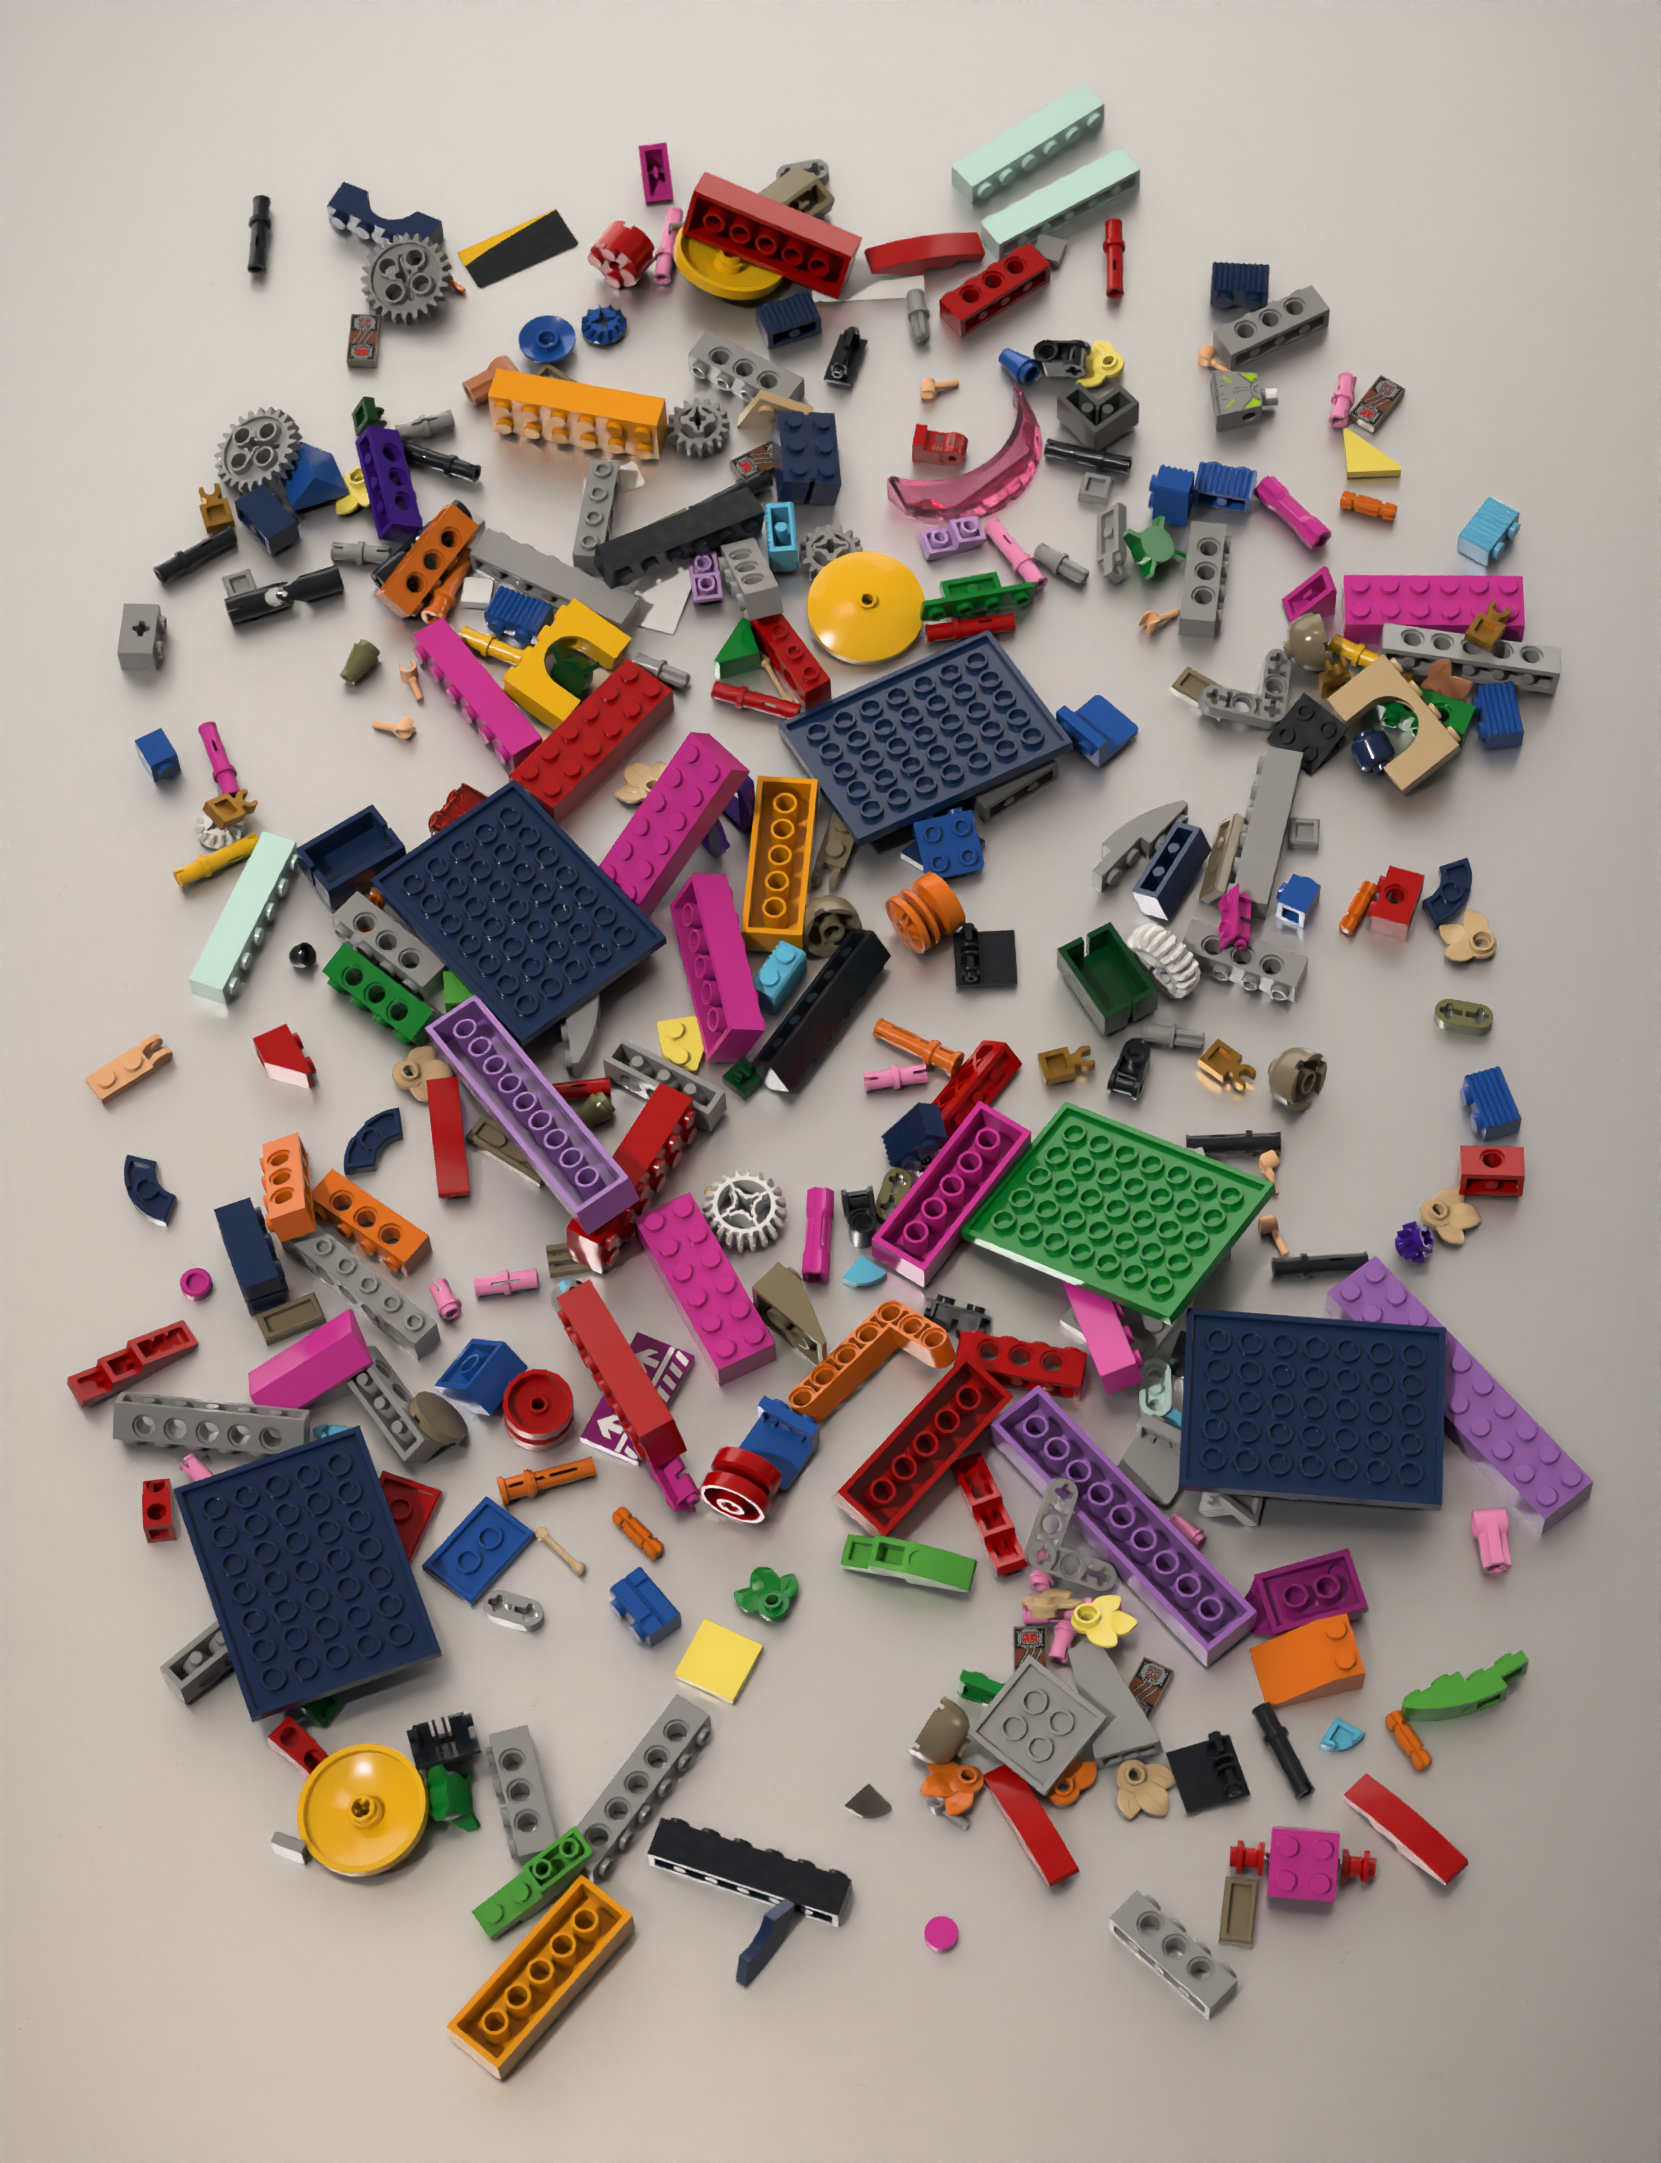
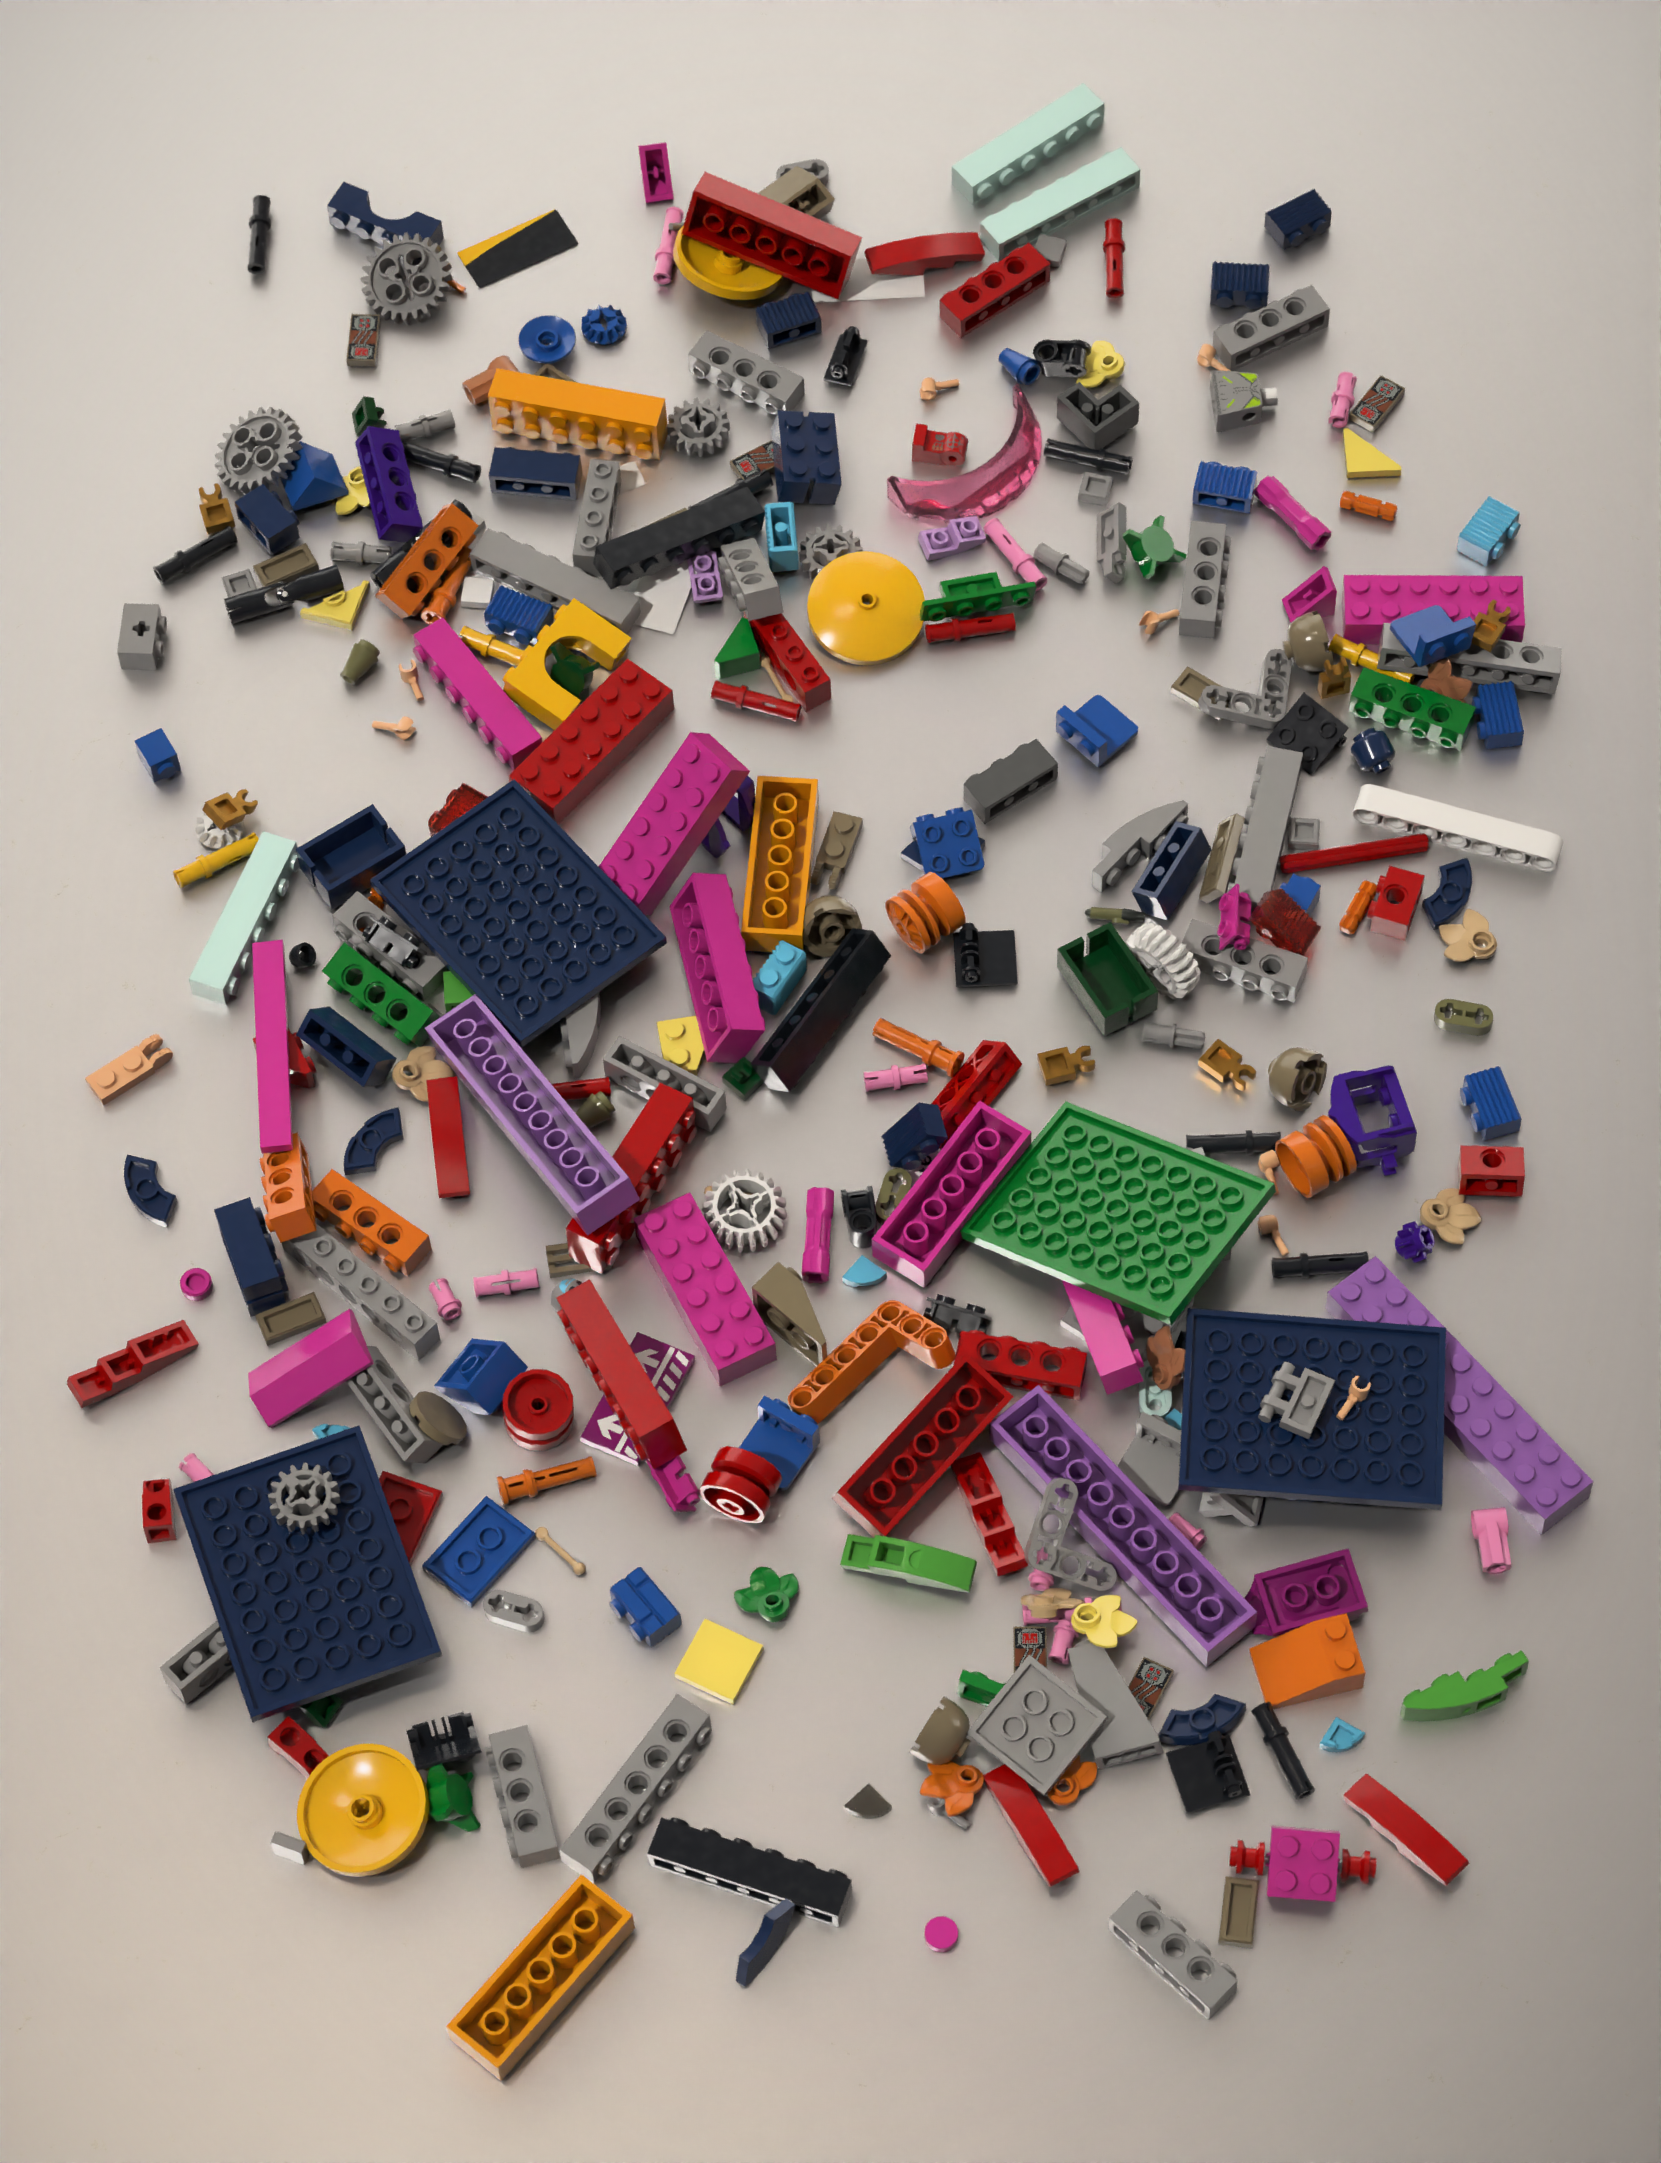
(223, 772): dark pink pin -> none
(226, 1416): light grey brick -> none
(272, 1046): none -> dark pink tile
(286, 566): none -> dark tan tile
(304, 1498): none -> light grey gear
(340, 608): none -> light yellow tile
(346, 1046): none -> dark blue brick
(384, 933): none -> hinge
(493, 1142): dark tan tile -> none
(535, 473): none -> dark blue brick
(536, 1885): bright green slope -> none
(622, 254): red brick -> none
(638, 1532): orange axle -> none
(639, 781): tan plate -> none
(662, 671): light grey axle -> none
(763, 410): tan wing -> none
(918, 314): light grey axle -> none
(924, 737): dark blue plate -> none
(1116, 916): none -> olive piece
(1129, 1073): black piece -> none
(1145, 1793): tan plate -> none
(1165, 1359): none -> nougat plate
(1172, 495): blue brick -> none
(1194, 1725): none -> dark blue tile
(1284, 922): none -> clear red brick
(1298, 219): none -> dark blue brick
(1306, 1403): none -> light grey plate
(1315, 1156): none -> orange wheel
(1354, 853): none -> red axle
(1355, 1395): none -> light nougat hand
(1384, 683): tan arch -> none
(1386, 1089): none -> dark purple animal
(1408, 1740): orange axle -> none
(1432, 634): none -> bracket
(1458, 828): none -> white beam

